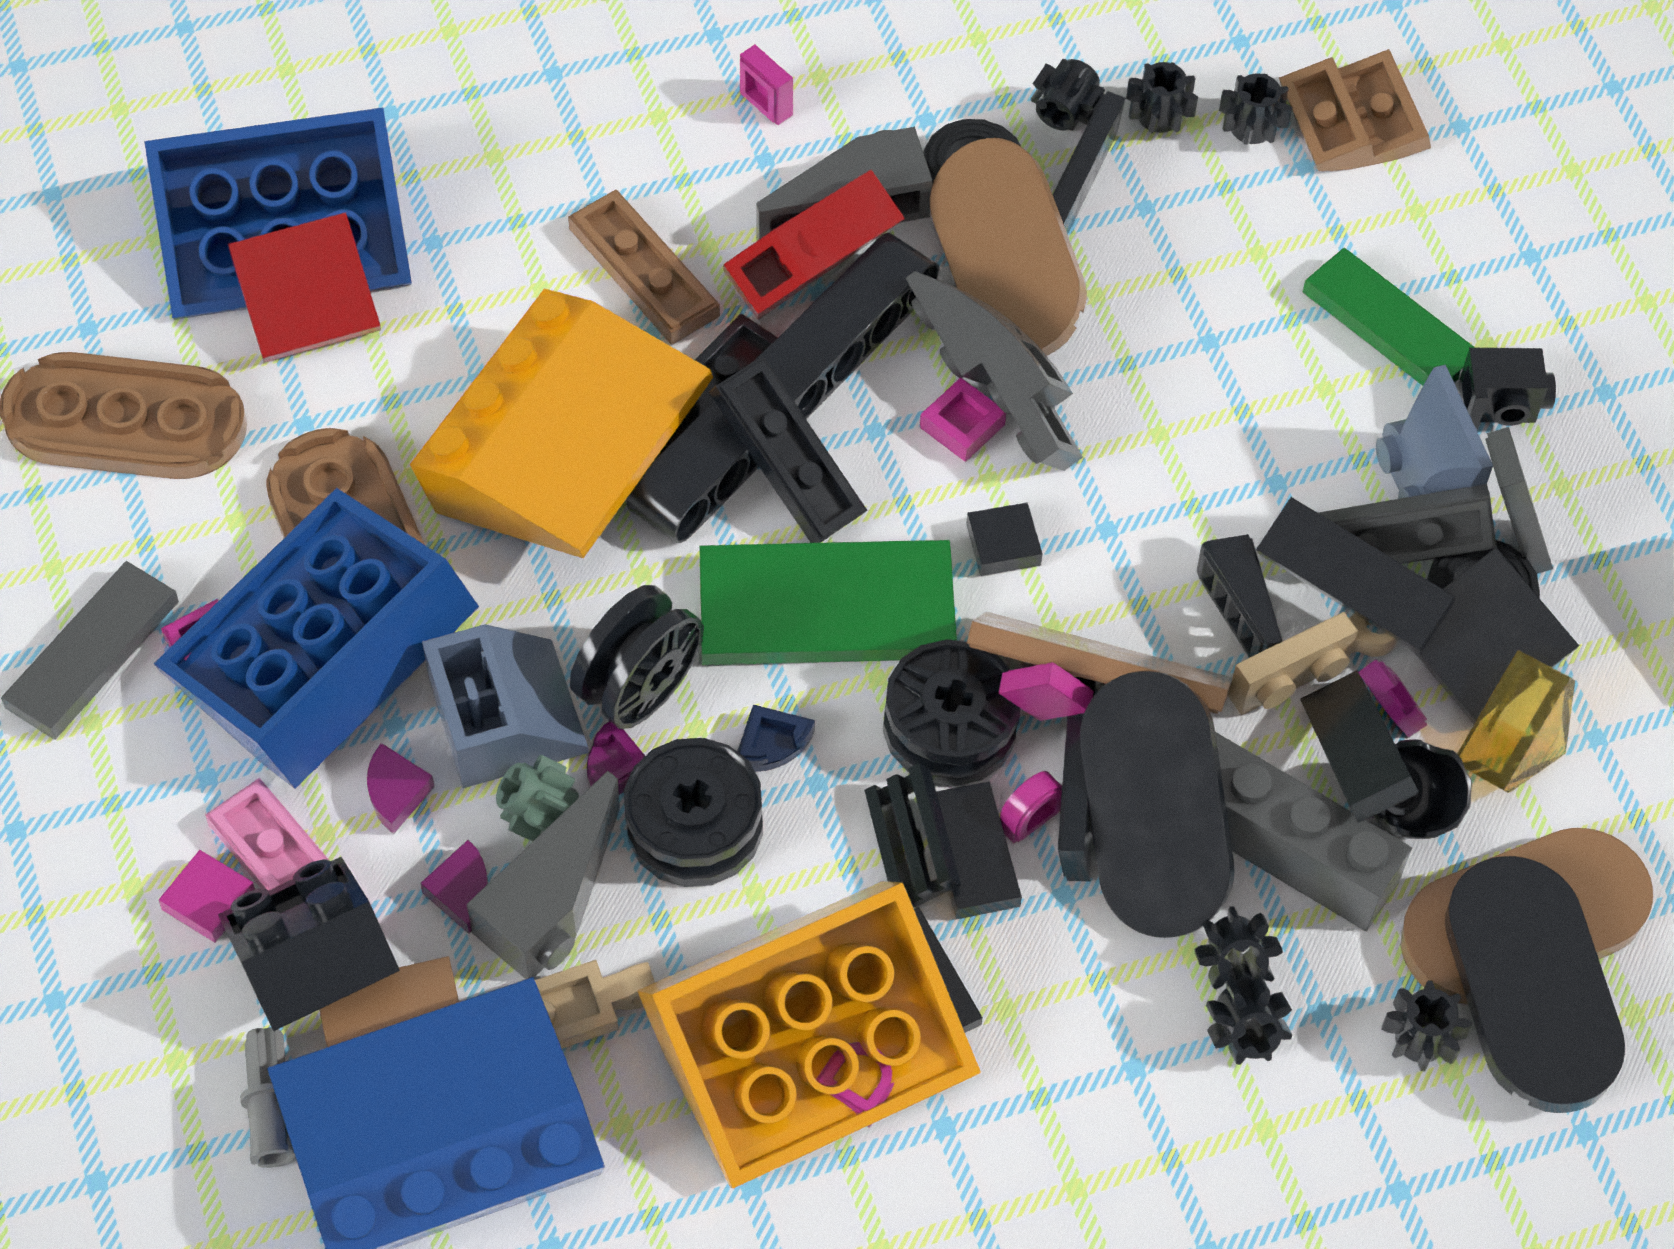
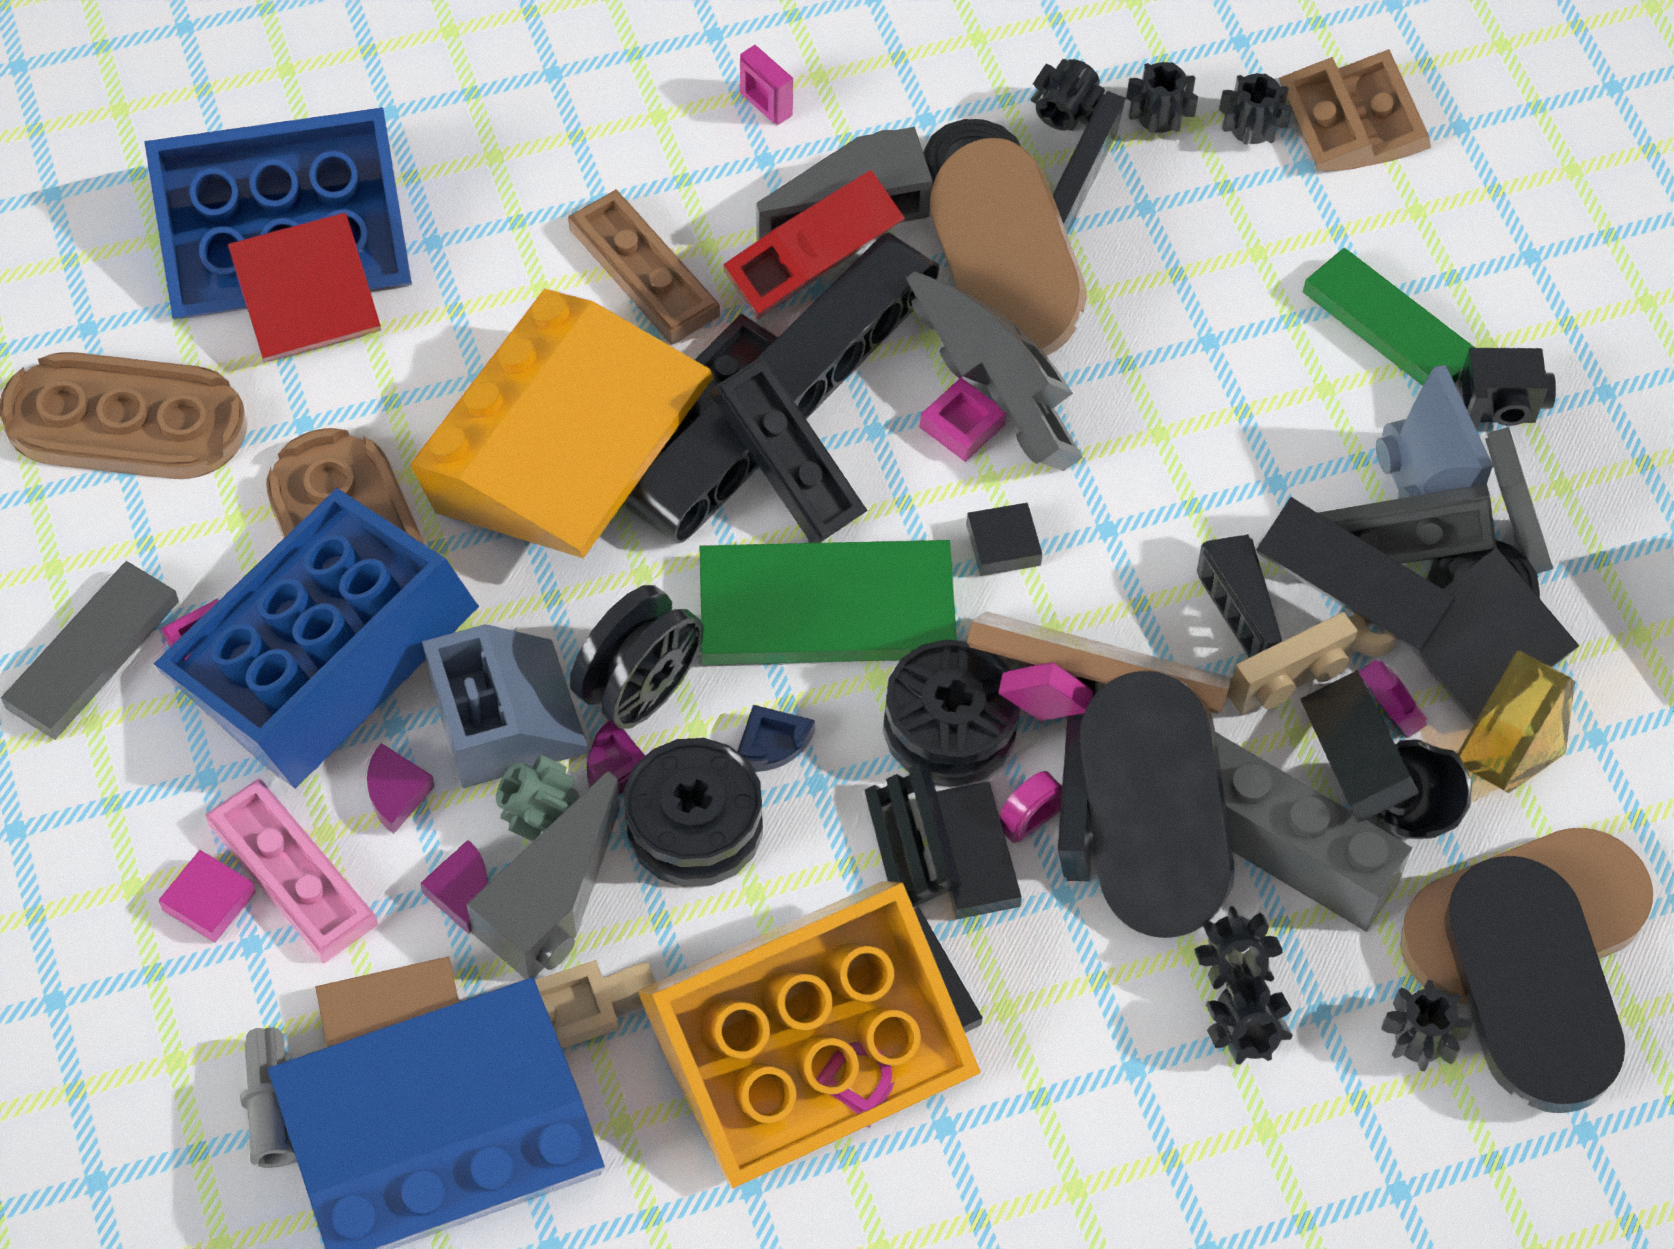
(308, 941): black slope -> none

